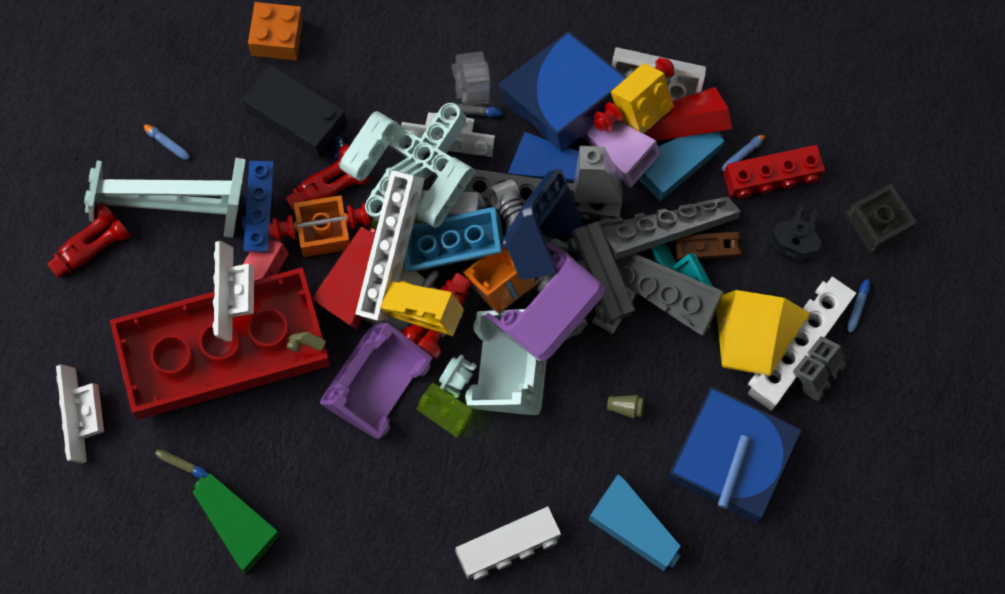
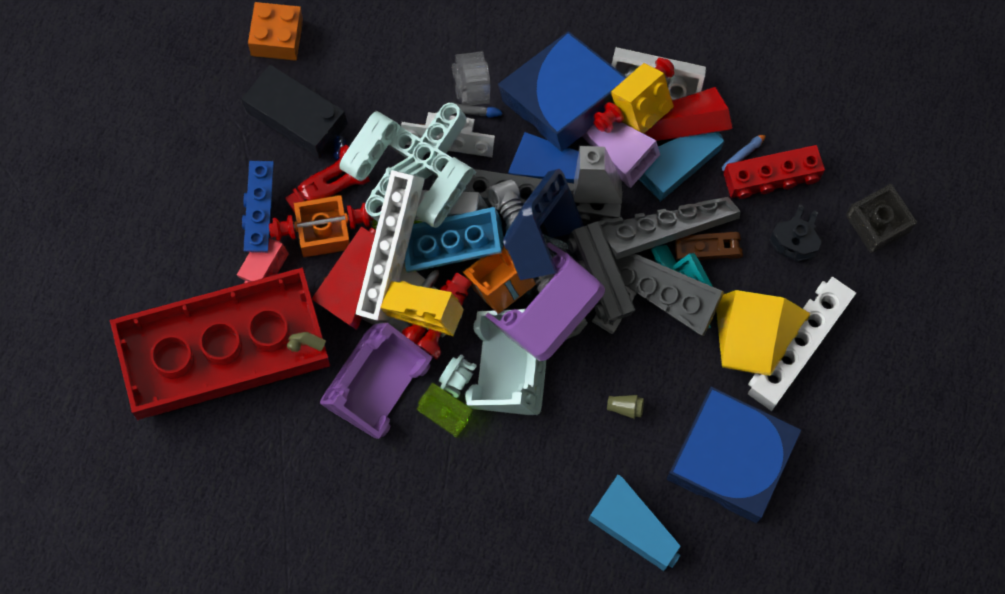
(78, 251): red piece -> none
(79, 411): white bracket -> none
(166, 141): medium blue piece -> none
(168, 194): light aqua piece -> none
(183, 464): olive piece -> none
(232, 291): white bracket -> none
(237, 524): green slope -> none
(508, 543): white brick -> none
(733, 472): medium blue bar -> none
(822, 365): dark grey legs -> none
(856, 312): medium blue piece -> none

